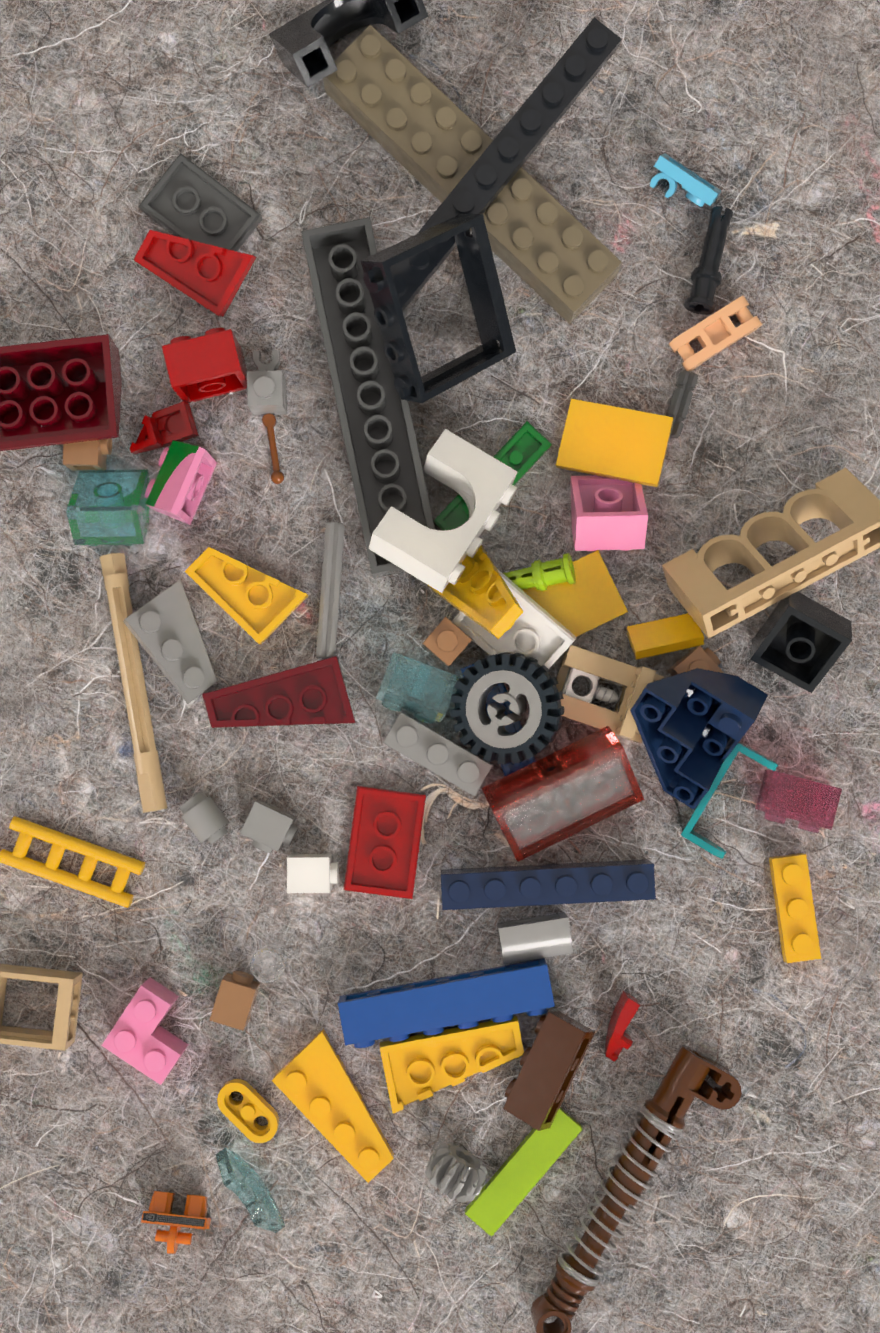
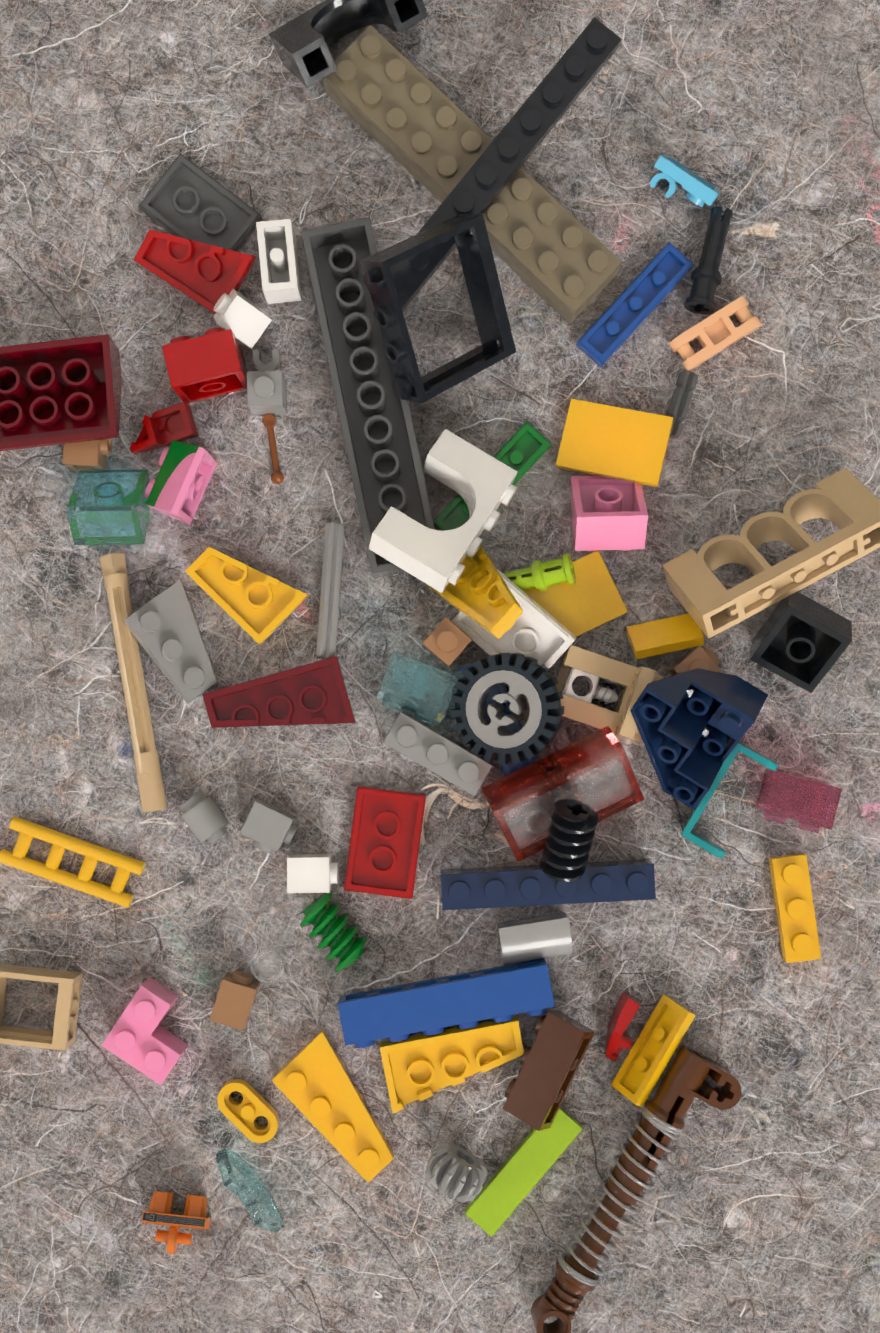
(241, 317): none -> white brick
(278, 261): none -> white brick
(333, 931): none -> green piece
(569, 840): none -> black piece
(634, 304): none -> blue tile
(652, 1050): none -> yellow plate

